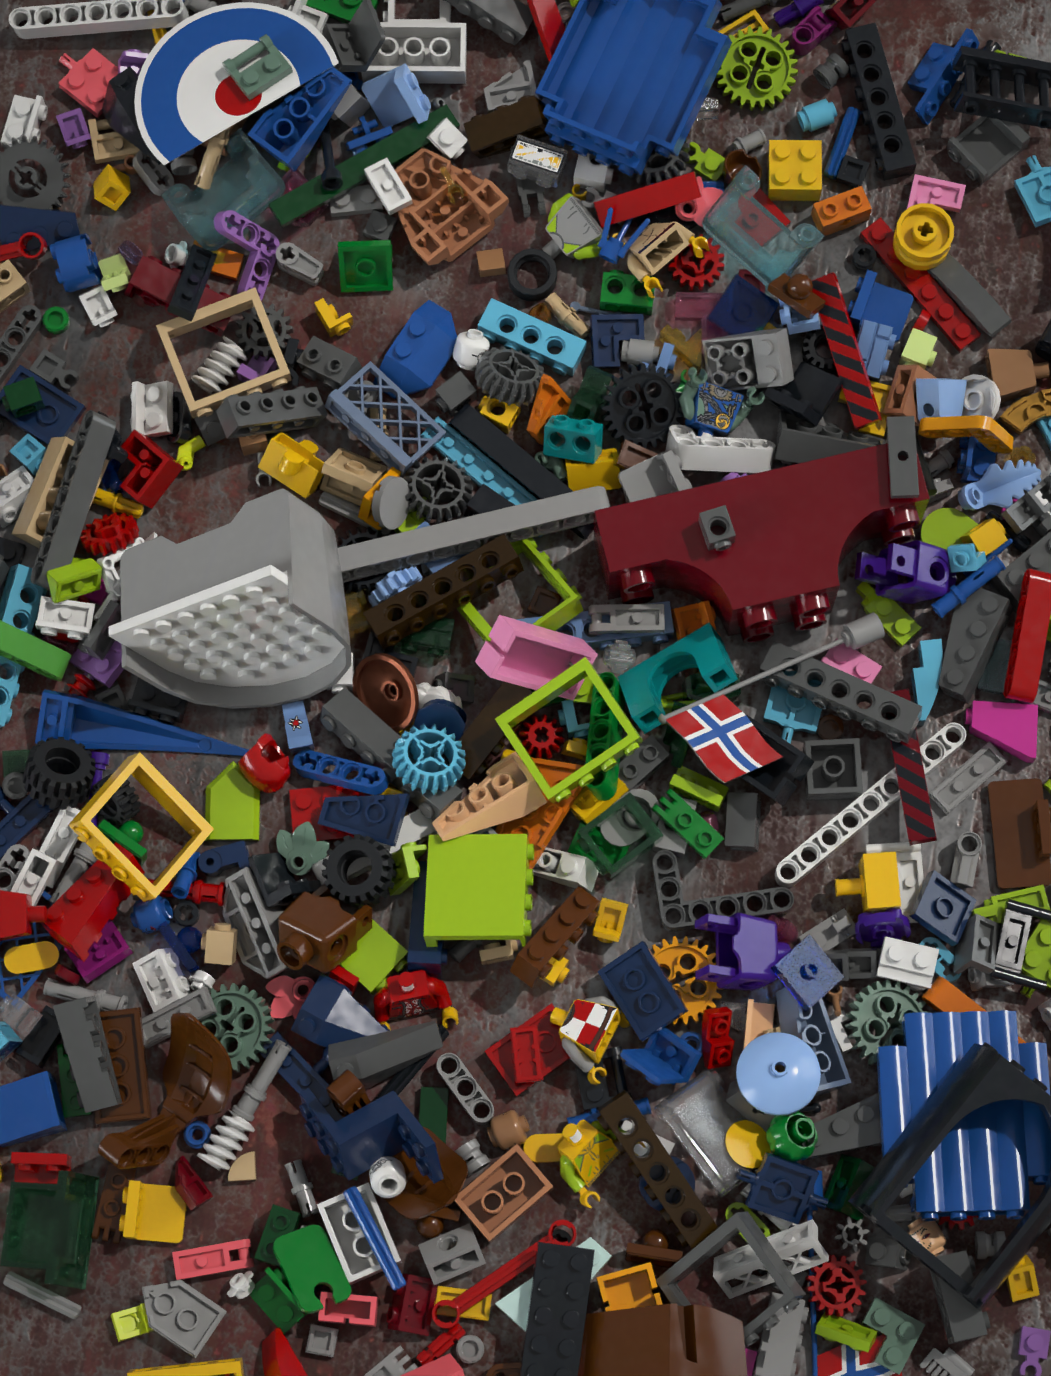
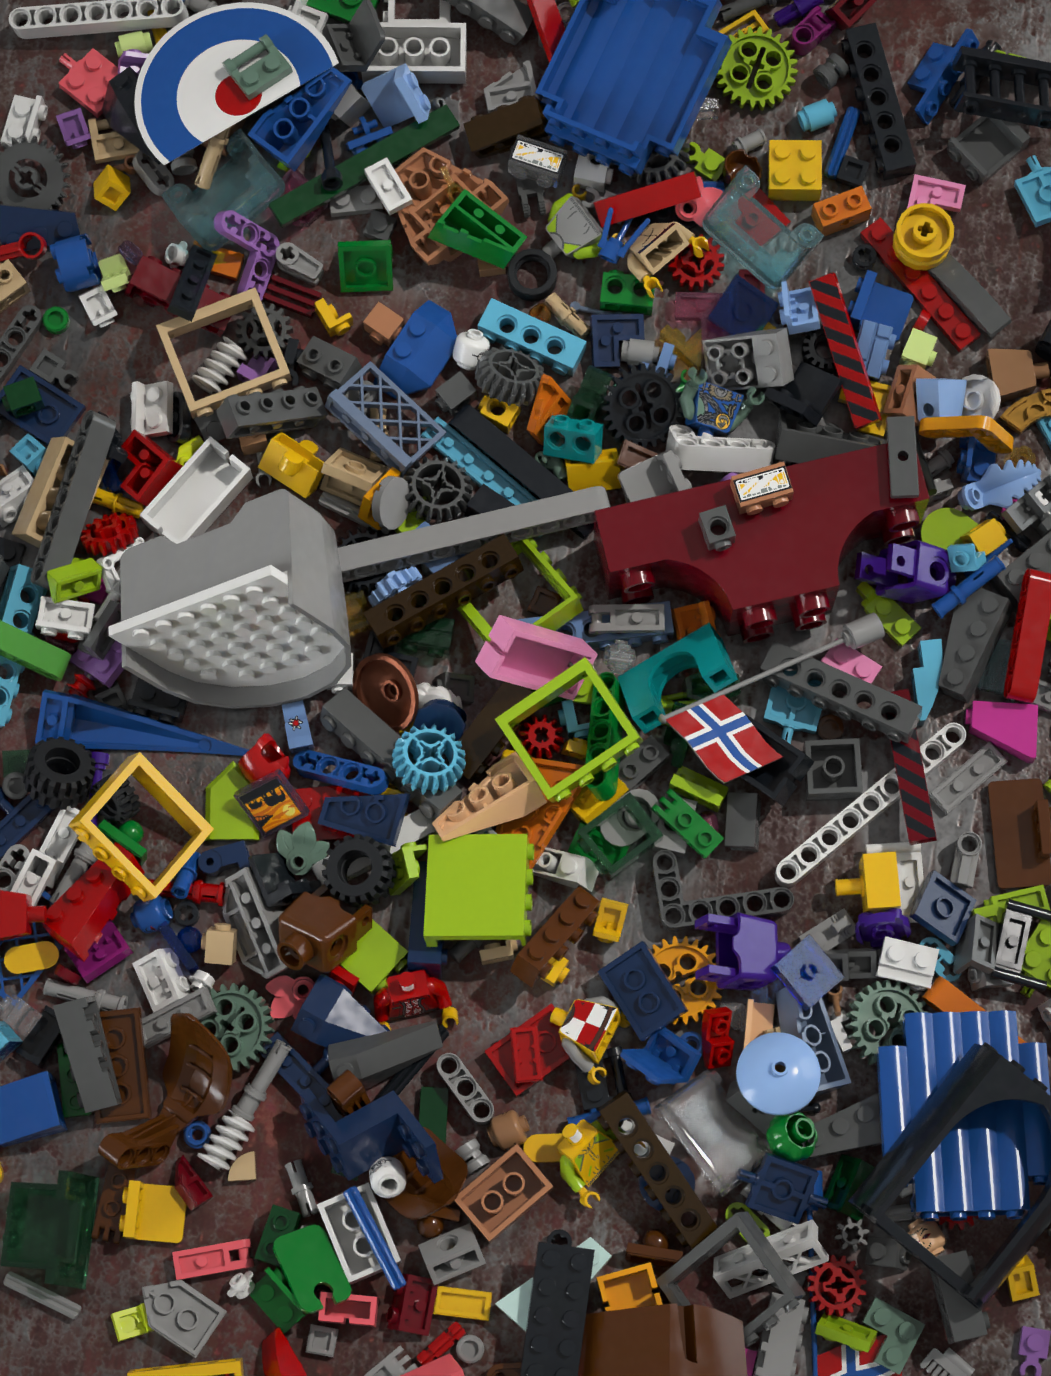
(39, 1166): red bracket -> none
(135, 40): none -> yellowish green brick
(197, 493): none -> white piece
(271, 803): none -> tile
(276, 280): none -> dark red tile
(383, 325): none -> nougat brick
(448, 139): white bracket -> none
(478, 231): none -> green wedge
(498, 1277): red piece -> none
(747, 1143): yellow sticker -> none
(762, 488): none -> brick
(786, 930): clear pink cylinder -> none
(797, 293): reddish brown tile -> none
(988, 1244): light grey wheel -> none

